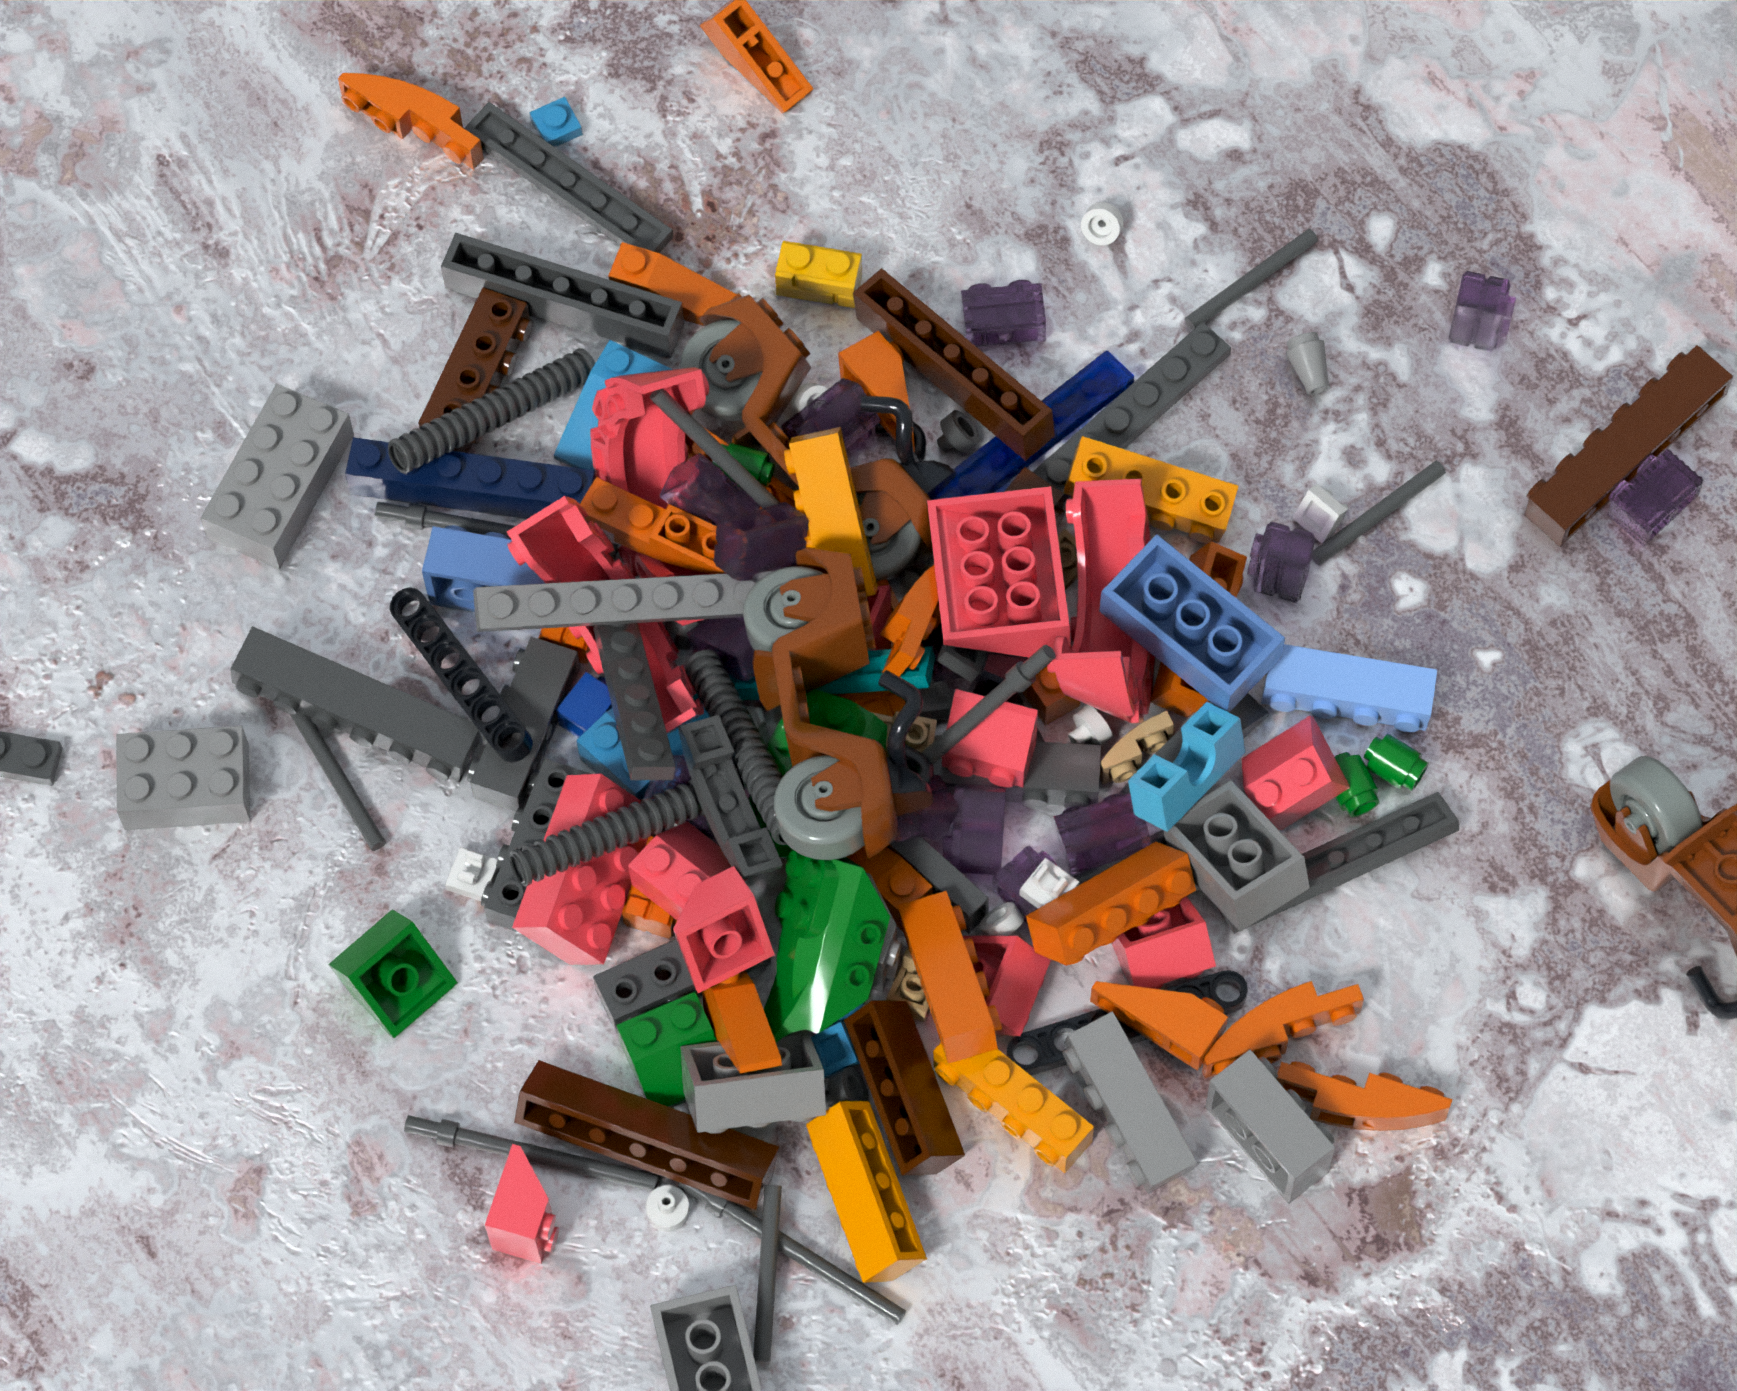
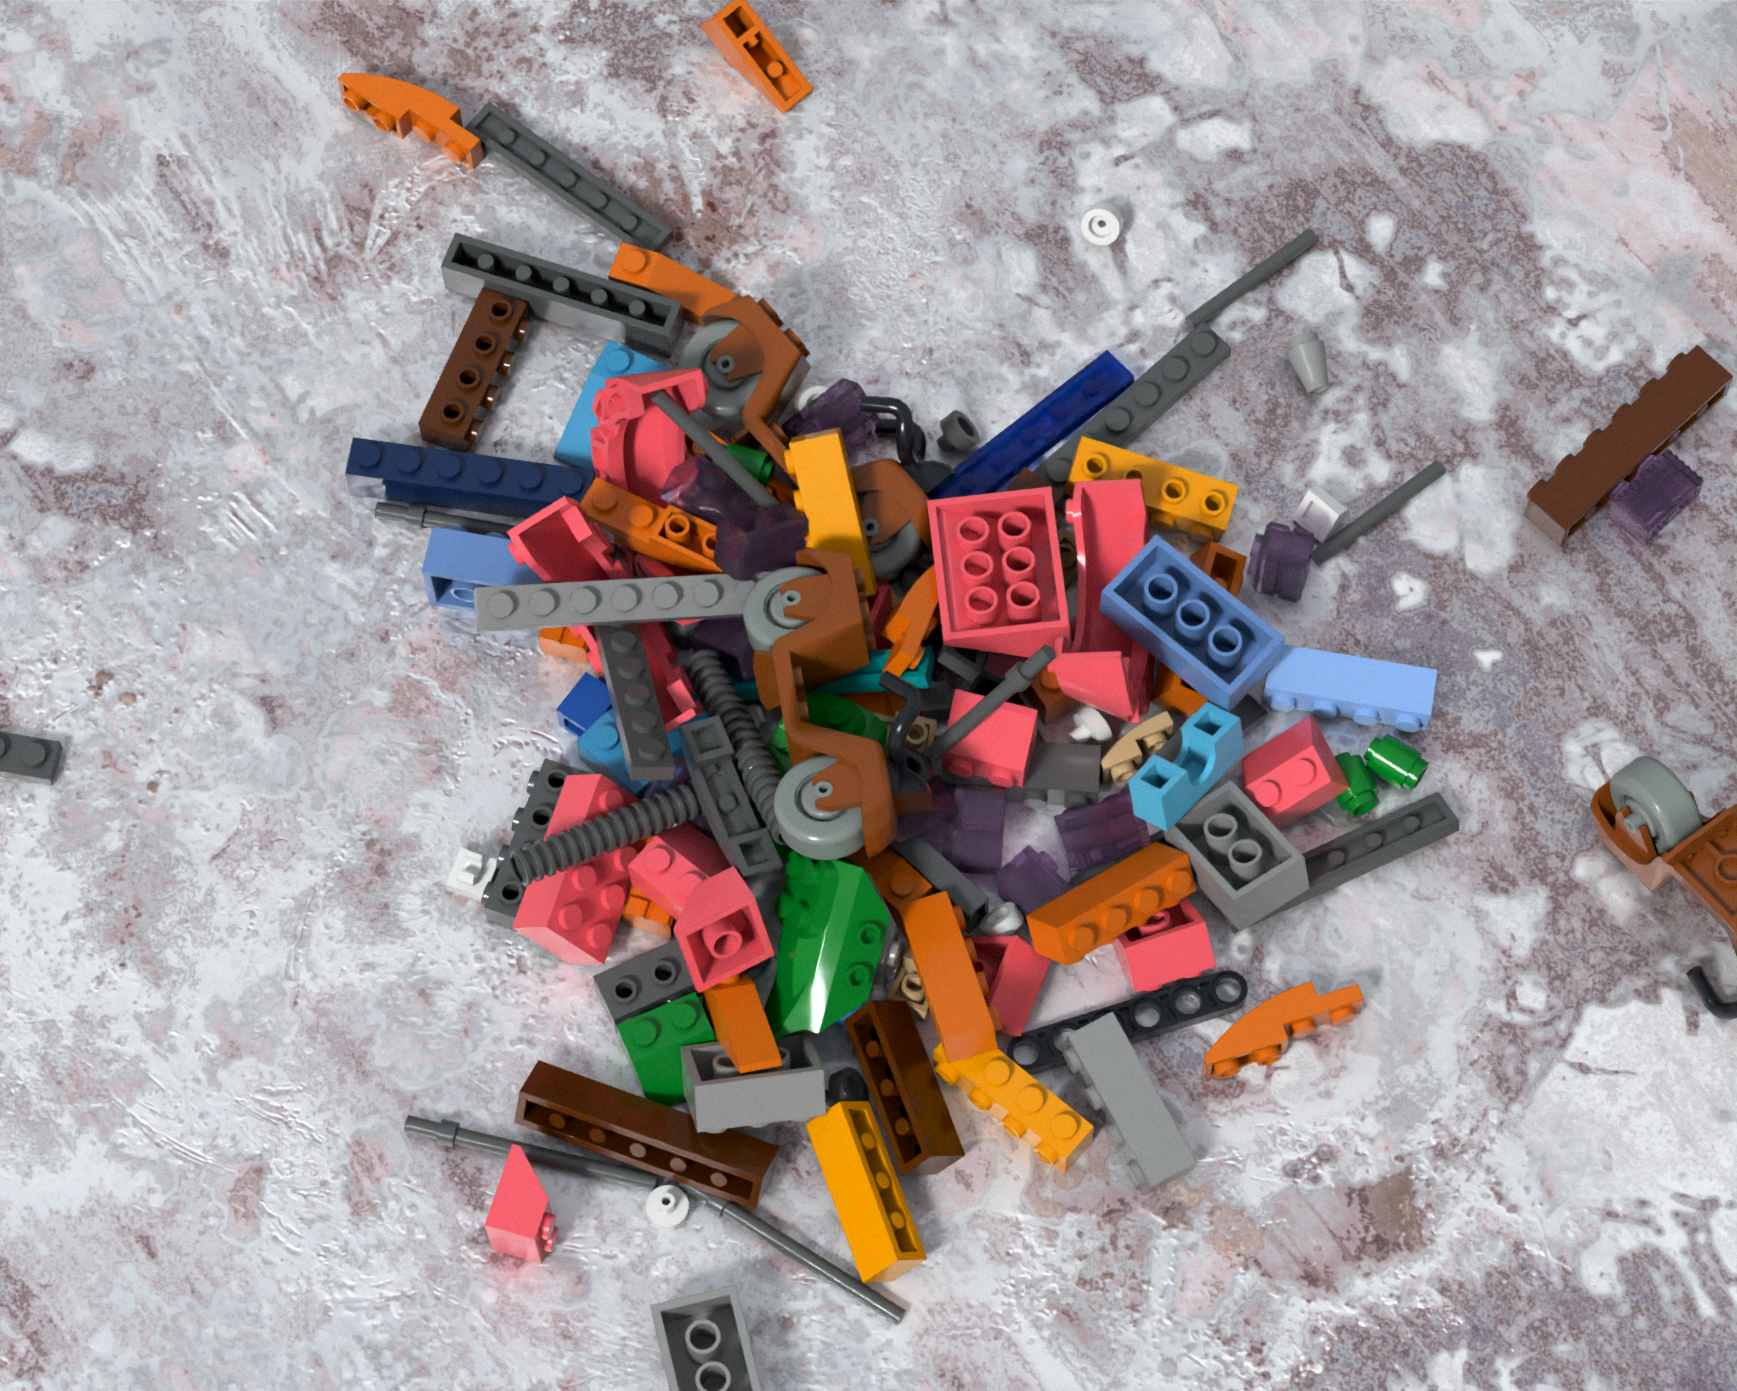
(183, 777): light grey brick -> none
(277, 476): light grey brick -> none
(339, 781): dark grey bar -> none
(354, 704): dark grey brick -> none
(393, 972): green slope -> none
(462, 672): black beam -> none
(490, 411): dark grey piece -> none
(539, 686): dark grey brick -> none
(556, 122): dark azure plate -> none
(767, 1273): dark grey bar -> none
(818, 274): yellow brick -> none
(835, 1049): dark azure plate -> none
(878, 370): orange slope -> none
(955, 364): reddish brown brick -> none
(1003, 313): clear purple brick -> none
(1047, 884): white tile -> none
(1168, 1018): orange slope -> none
(1270, 1125): light grey brick -> none
(1378, 1106): orange slope -> none
(1482, 311): clear purple brick -> none

